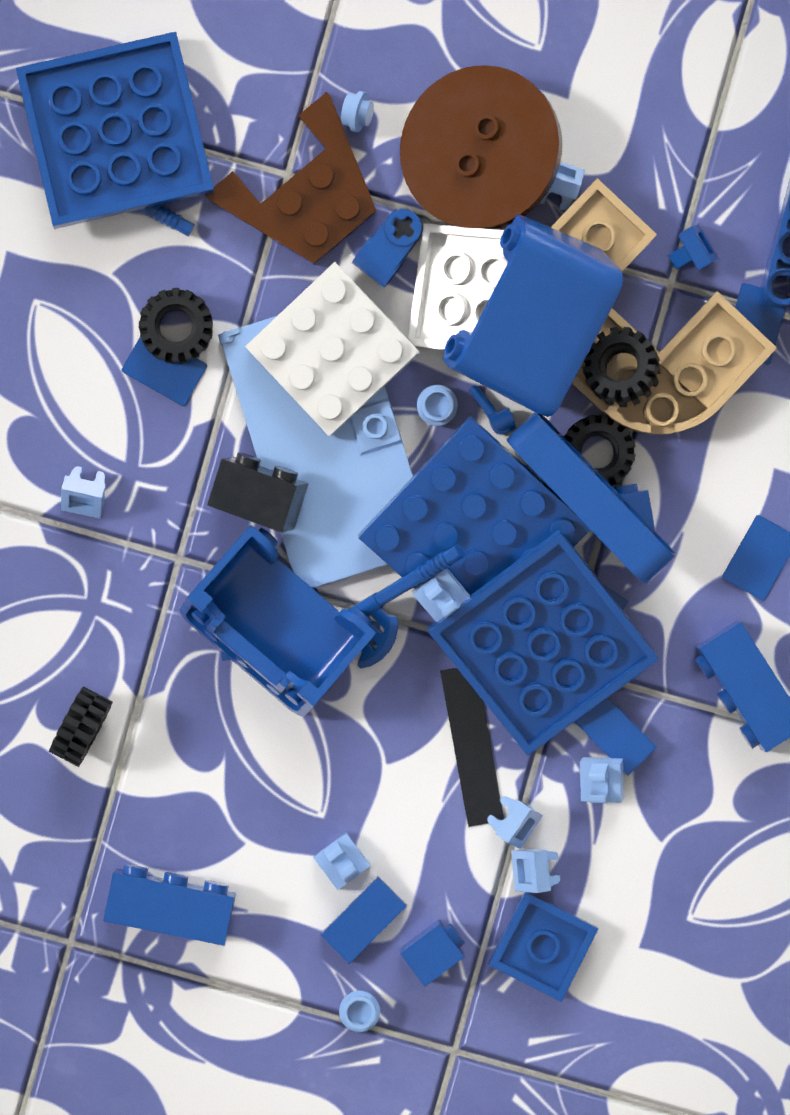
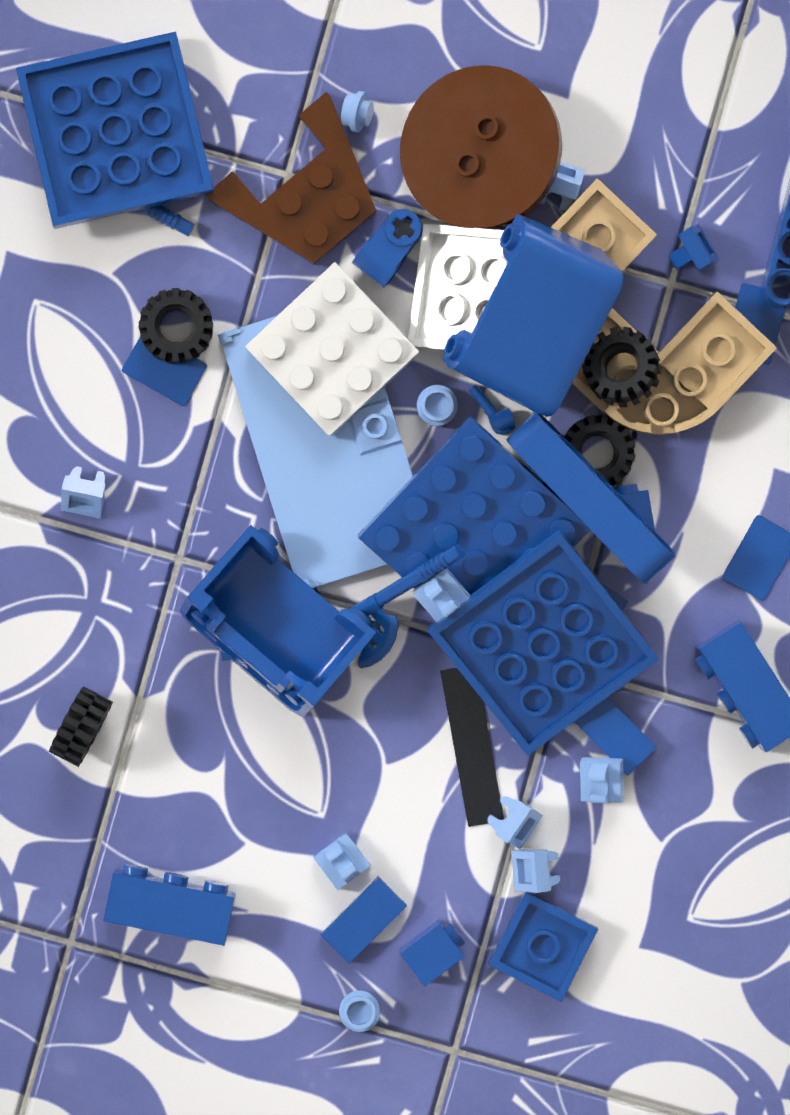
(258, 493): black brick -> none

